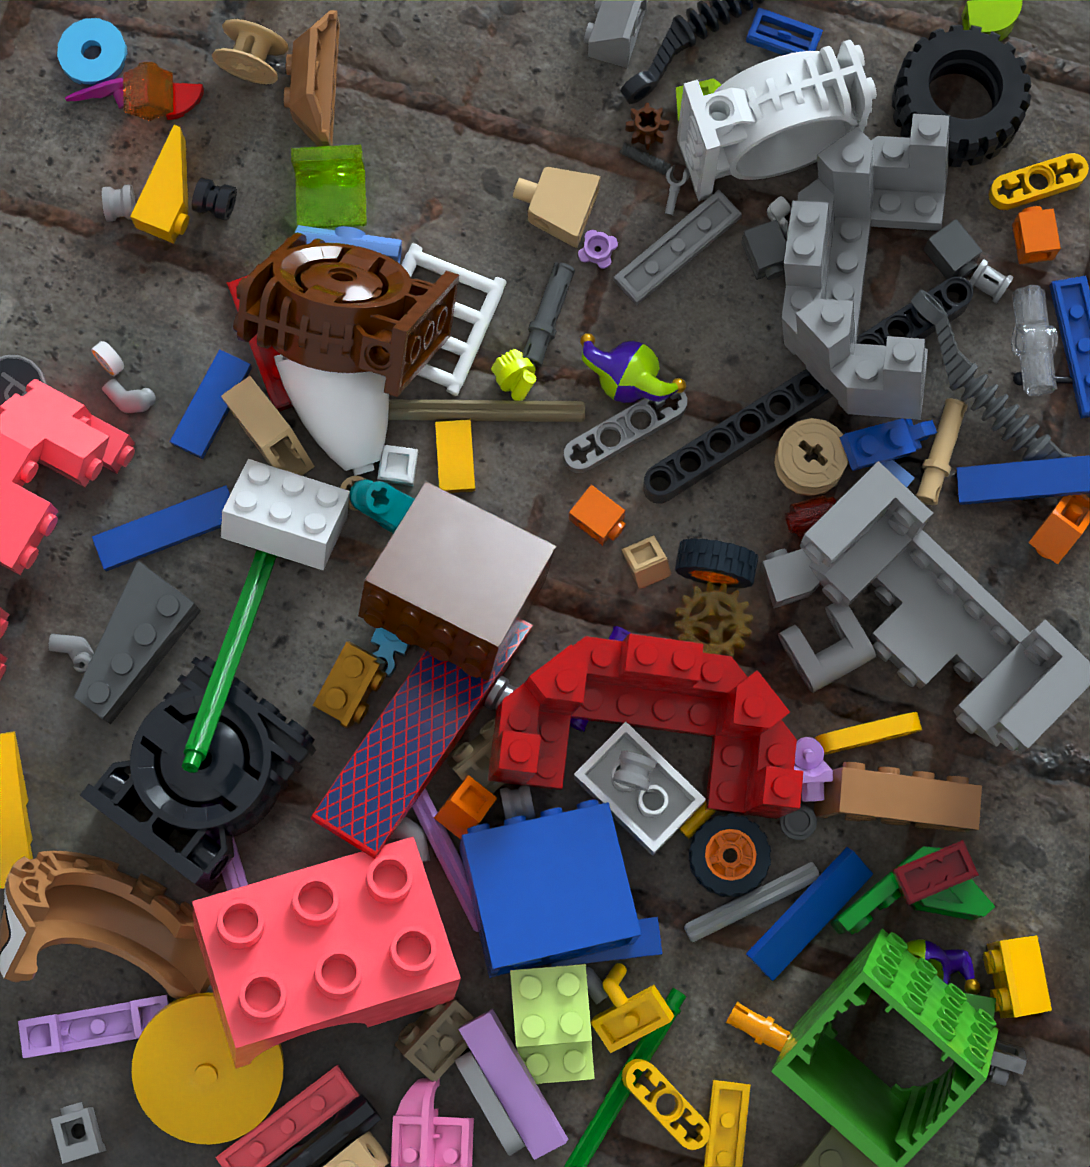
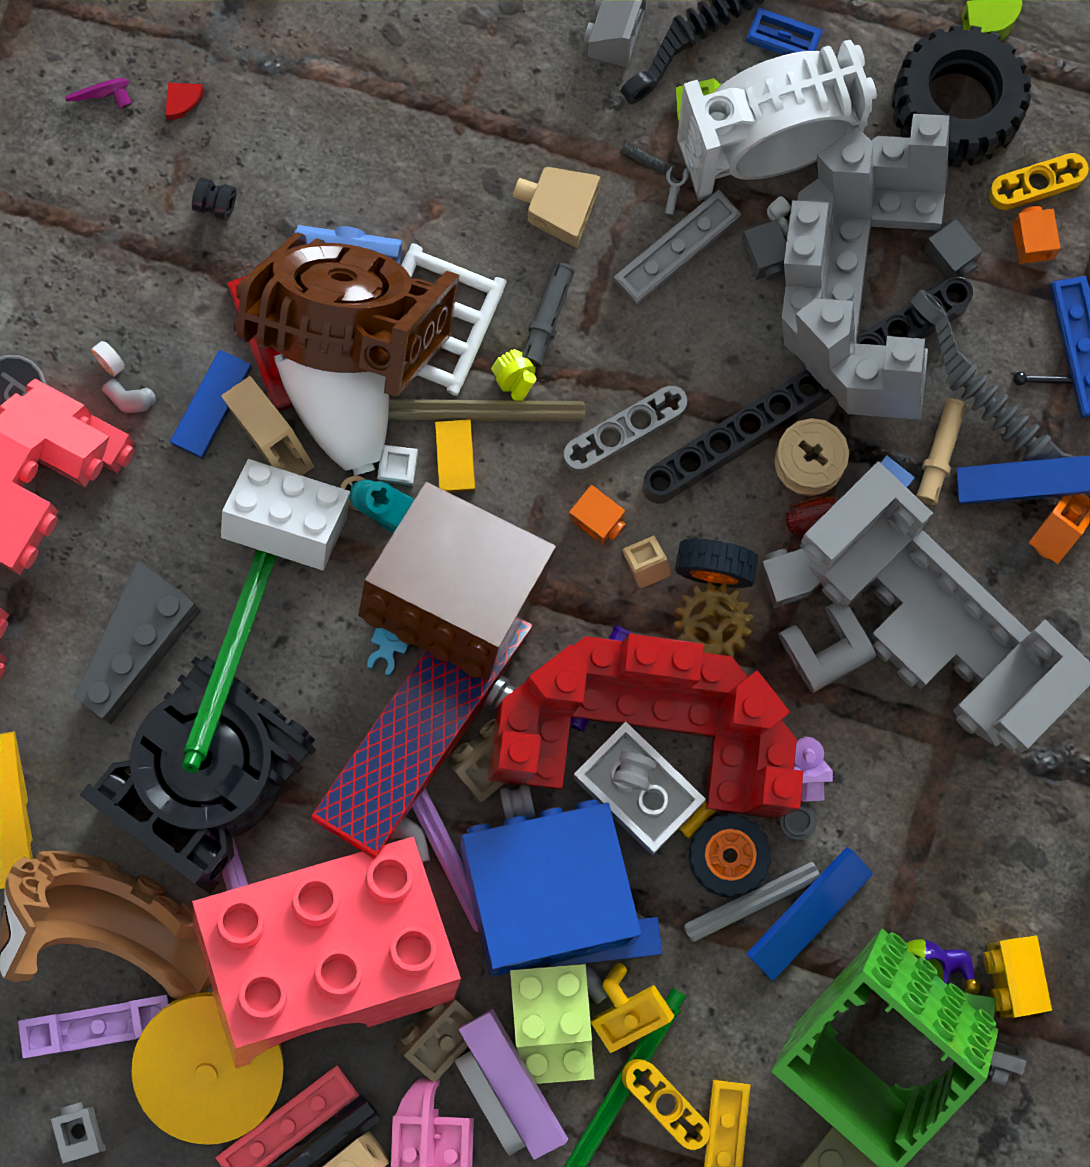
(75, 646): light grey arm -> none
(90, 33): medium azure tile -> none
(118, 202): light grey wheel -> none
(148, 91): clear orange brick -> none
(161, 529): blue tile -> none
(164, 199): yellow slope -> none
(250, 51): tan piece -> none
(314, 79): medium nougat wedge -> none
(330, 186): clear neon green bracket -> none
(350, 685): pearl gold bracket -> none
(465, 807): orange brick -> none
(598, 239): lavender plate -> none
(628, 371): piece -> none
(648, 134): reddish brown gear -> none
(758, 1027): light orange pin -> none
(870, 733): yellow beam -> none
(885, 442): blue hinge -> none
(901, 798): medium nougat wedge -> none
(935, 872): dark red plate -> none
(959, 901): green bracket -> none
(990, 281): light grey bush -> none
(1034, 340): clear piece -> none

